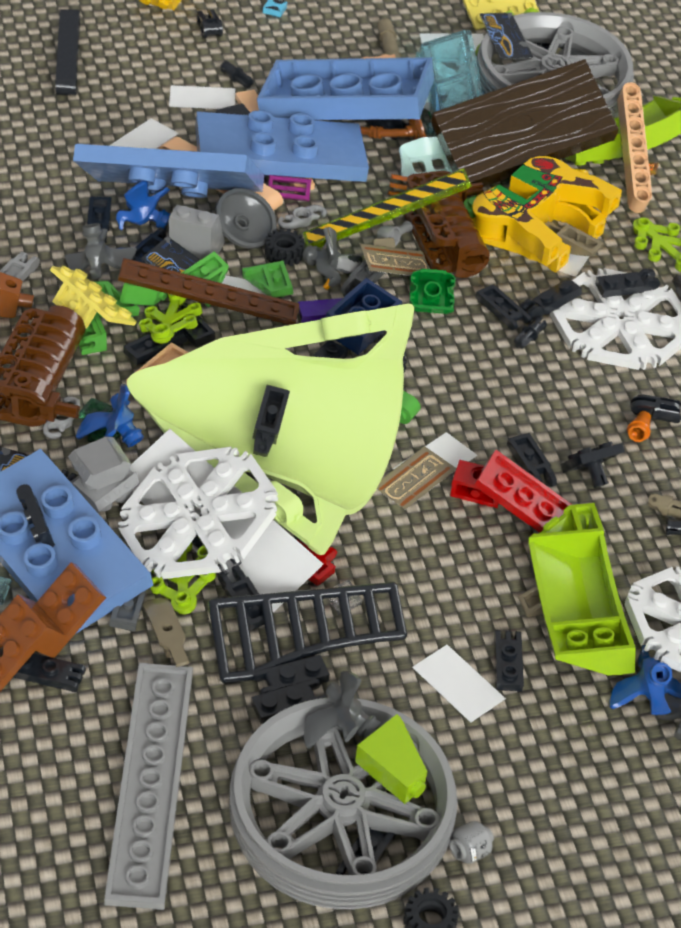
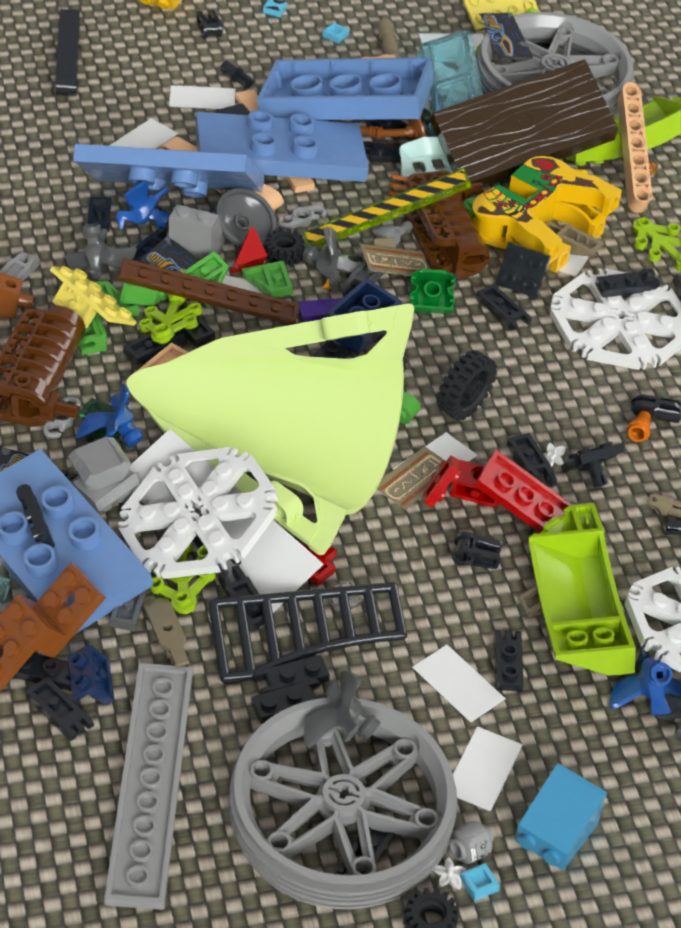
(58, 708): none -> black hinge
(90, 675): none -> dark blue bracket
(250, 253): none -> red slope
(269, 419): black hinge -> none
(307, 182): magenta tile -> none
(335, 32): none -> medium azure tile
(383, 152): none -> black hinge
(393, 760): lime slope -> none
(448, 473): none -> red hinge
(449, 874): none -> white plant
(466, 385): none -> black wheel
(477, 552): none -> black piece
(479, 882): none -> medium azure tile
(484, 767): none -> white sticker
(523, 269): none -> black plate
(530, 332): black axle -> none
(551, 299): black hinge -> none
(554, 454): none -> white plant
(561, 817): none -> dark azure slope

